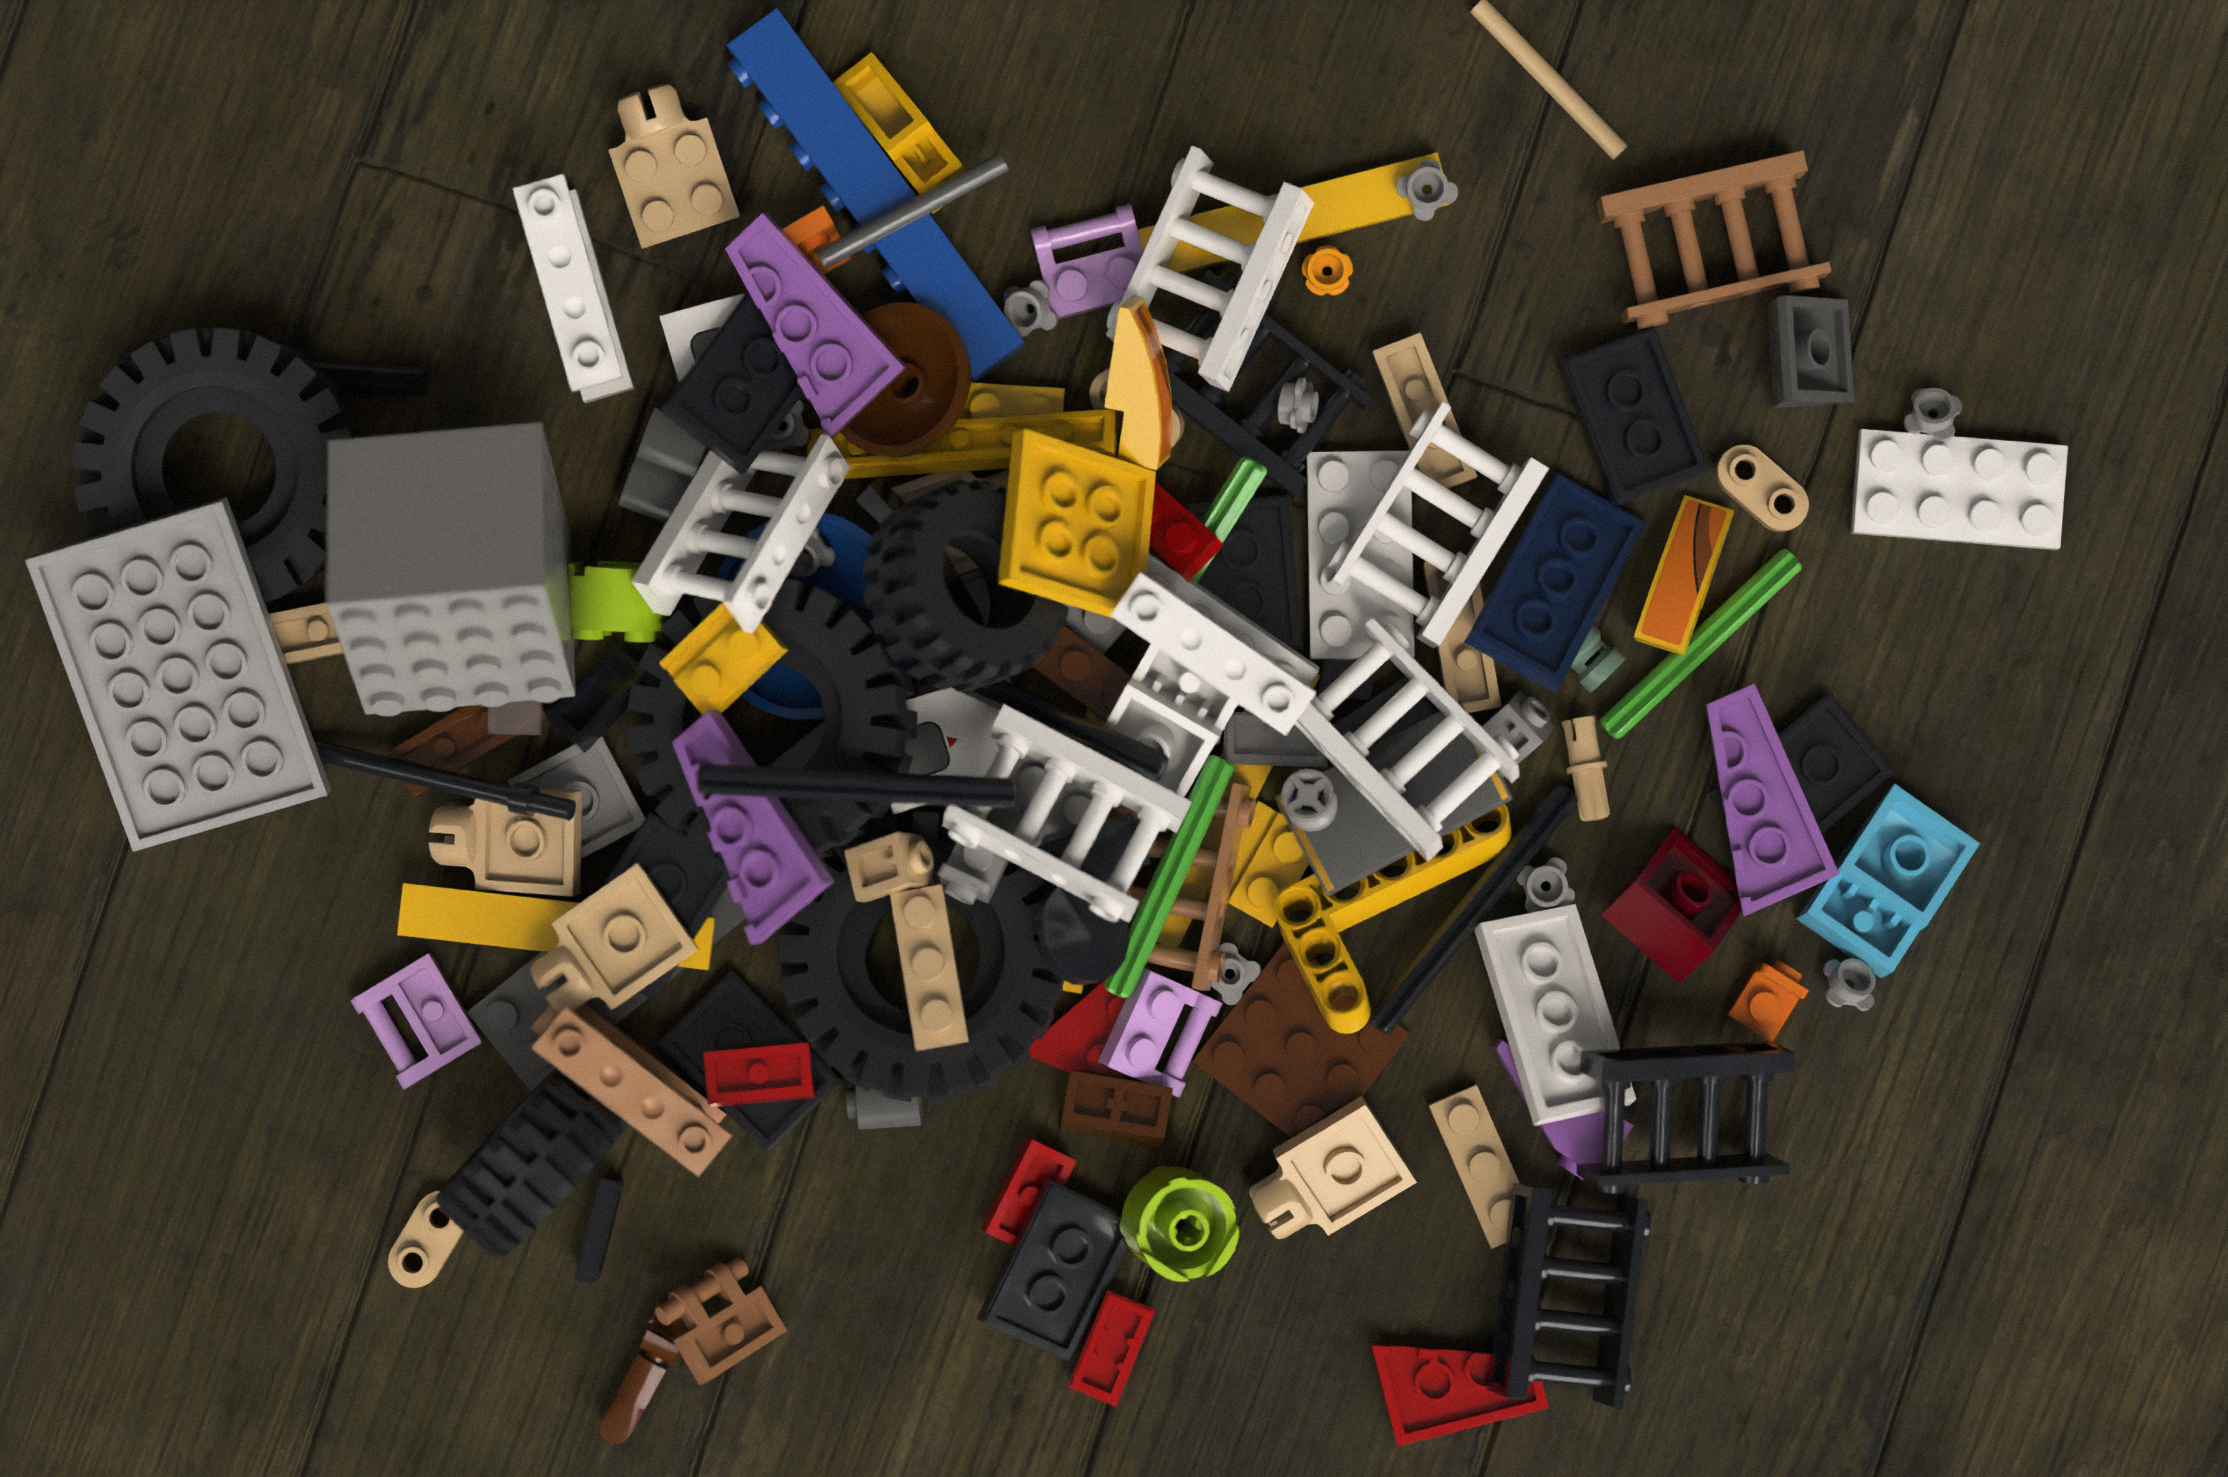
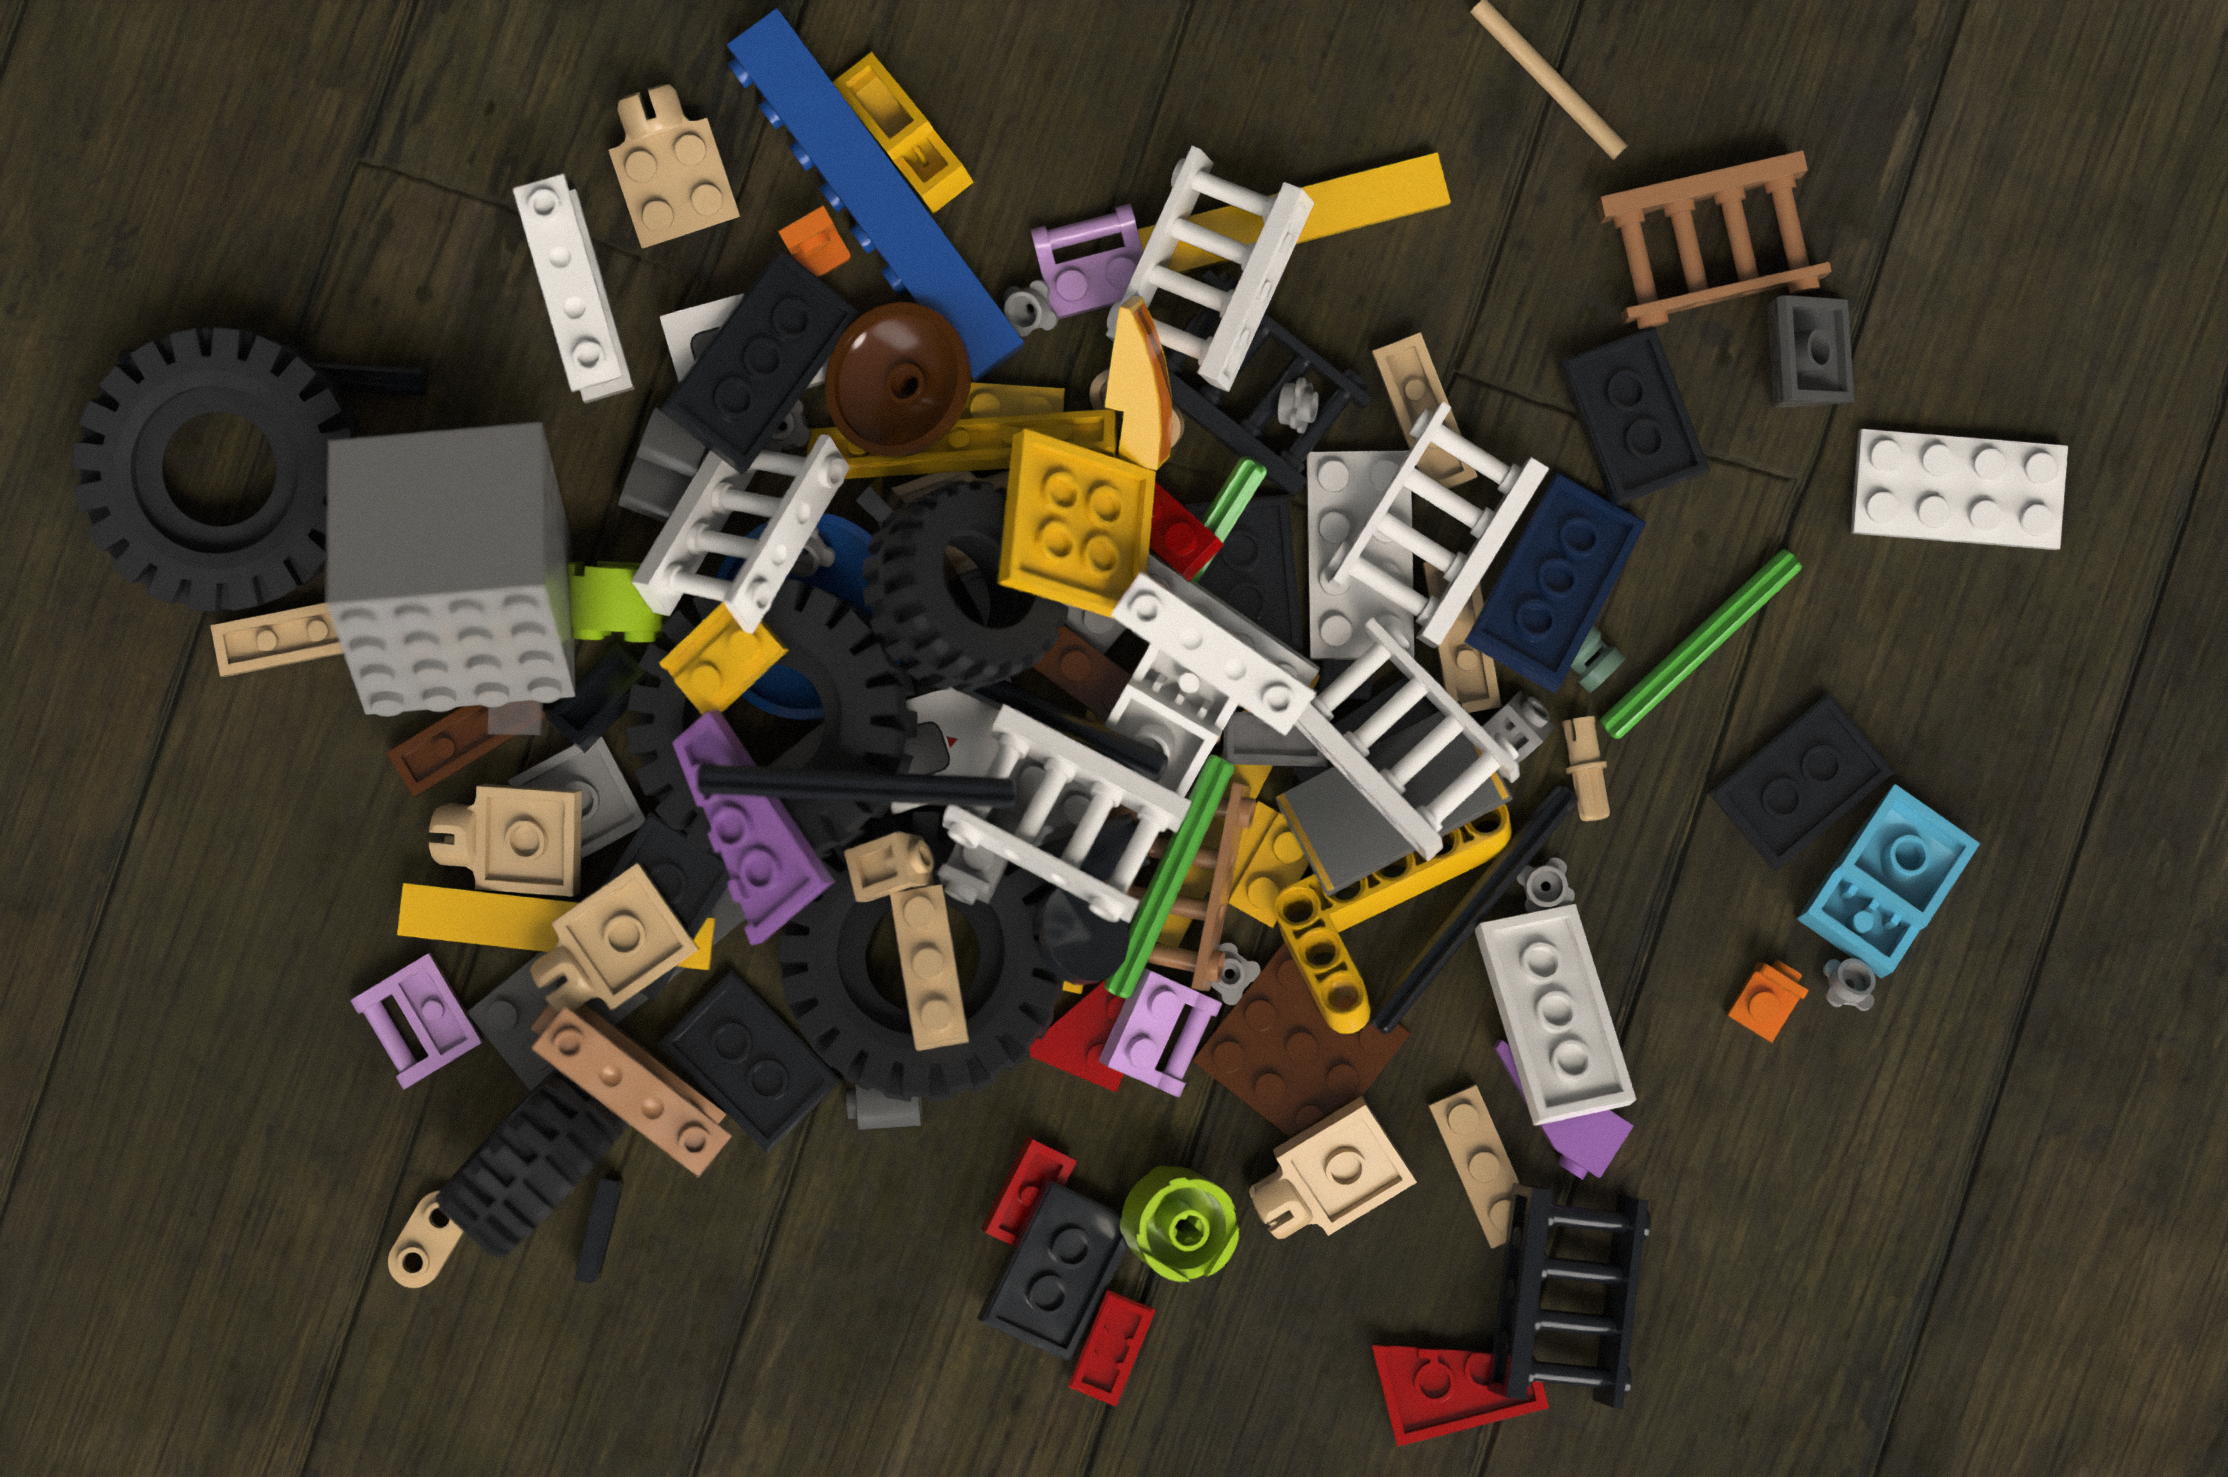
(179, 674): light grey plate -> none
(519, 797): black bar -> none
(642, 1378): reddish brown piece -> none
(729, 1334): medium nougat plate -> none
(758, 1075): red panel -> none
(824, 338): medium lavender wing -> none
(912, 210): dark grey piece -> none
(1116, 1109): reddish brown hinge -> none
(1305, 789): light grey wheel -> none
(1327, 257): light orange plate -> none
(1427, 174): light grey plate -> none
(1662, 1070): black fence -> none
(1676, 906): dark red slope -> none
(1683, 575): slope -> none
(1761, 490): tan plate -> none
(1767, 817): medium lavender wing -> none
(1935, 401): light grey plate -> none

